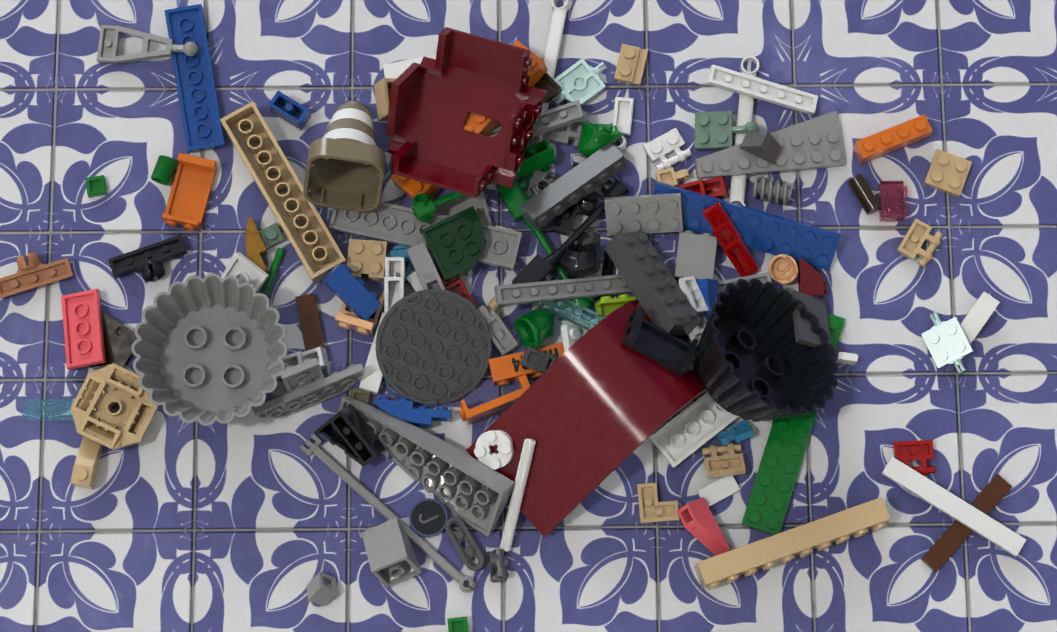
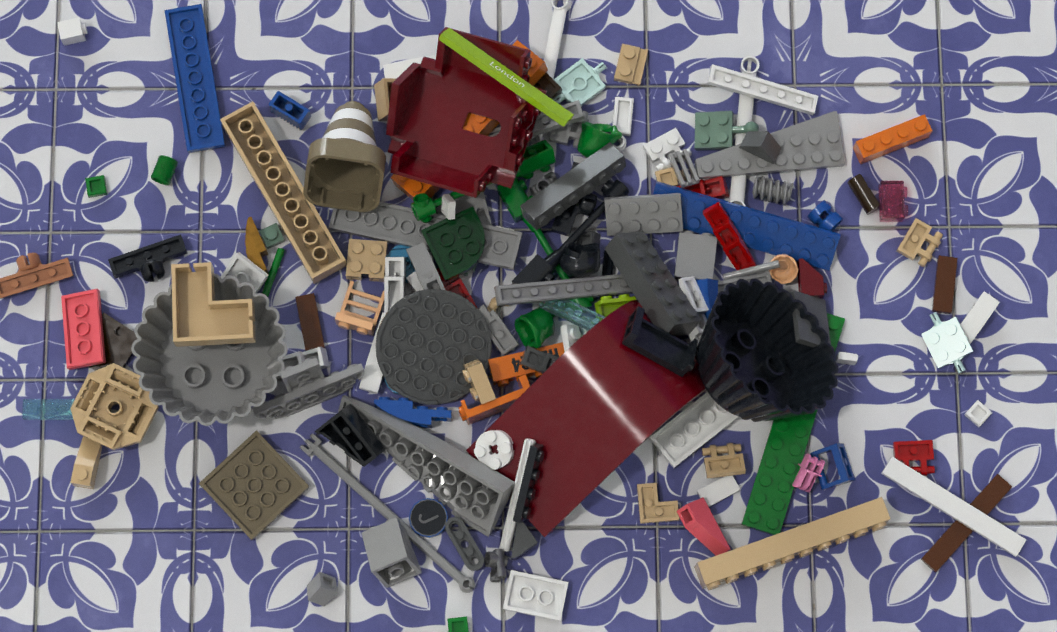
(72, 31): none -> white brick
(109, 46): light grey plate -> none
(190, 192): orange panel -> none
(200, 318): none -> tan piece
(254, 485): none -> dark tan plate
(352, 291): blue brick -> none
(361, 395): olive tile -> none
(448, 206): none -> white tile
(481, 387): none -> tan piece
(506, 77): none -> lime tile
(523, 541): none -> dark grey slope
(527, 489): none -> black plate
(535, 595): none -> white plate
(679, 155): none -> light grey tile
(737, 432): dark azure plate -> none
(752, 270): none -> light grey bar
(807, 475): none -> bright pink arm
(830, 222): none -> blue wheel
(842, 464): none -> blue tile
(944, 284): none -> reddish brown tile
(947, 173): tan plate -> none
(978, 413): none -> white tile

